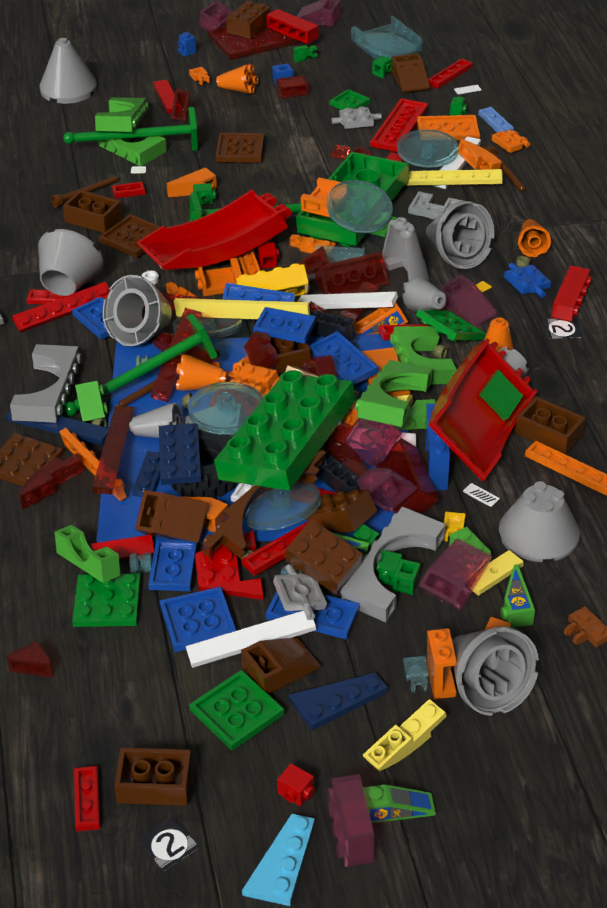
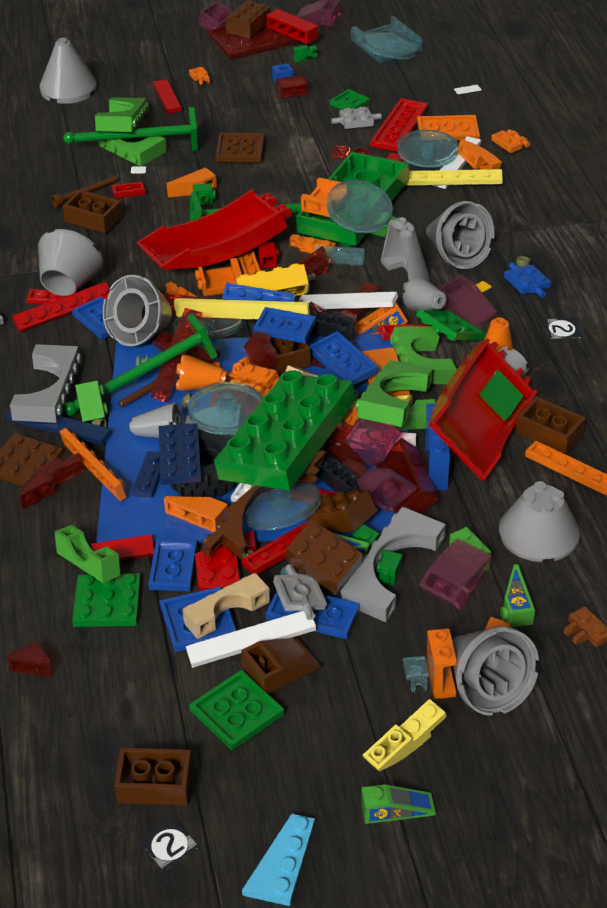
(86, 798): red tile -> none
(113, 450): clear red tile -> none
(126, 234): reddish brown plate -> none
(144, 564): clear light blue wheel -> none
(151, 276): white tile -> none
(171, 517): reddish brown slope -> none
(180, 104): clear red slope -> none
(187, 44): blue brick -> none
(239, 79): orange cone -> none
(247, 593): none -> tan arch
(296, 785): red brick -> none
(320, 365): clear red panel -> none
(331, 701): dark blue wing -> none
(349, 274): clear red slope -> none
(351, 820): clear pink brick -> none
(384, 66): green brick -> none
(406, 576): green brick -> none
(409, 72): reddish brown slope -> none
(423, 206): light grey plate -> none
(440, 351): olive hinge -> none
(450, 73): red tile -> none
(453, 523): yellow plate -> none
(458, 106): green brick -> none
(481, 495): white sticker -> none
(494, 119): medium blue tile -> none
(497, 571): light yellow tile -> none
(506, 170): reddish brown piece -> none
(533, 239): orange cone -> none
(571, 293): red brick -> none

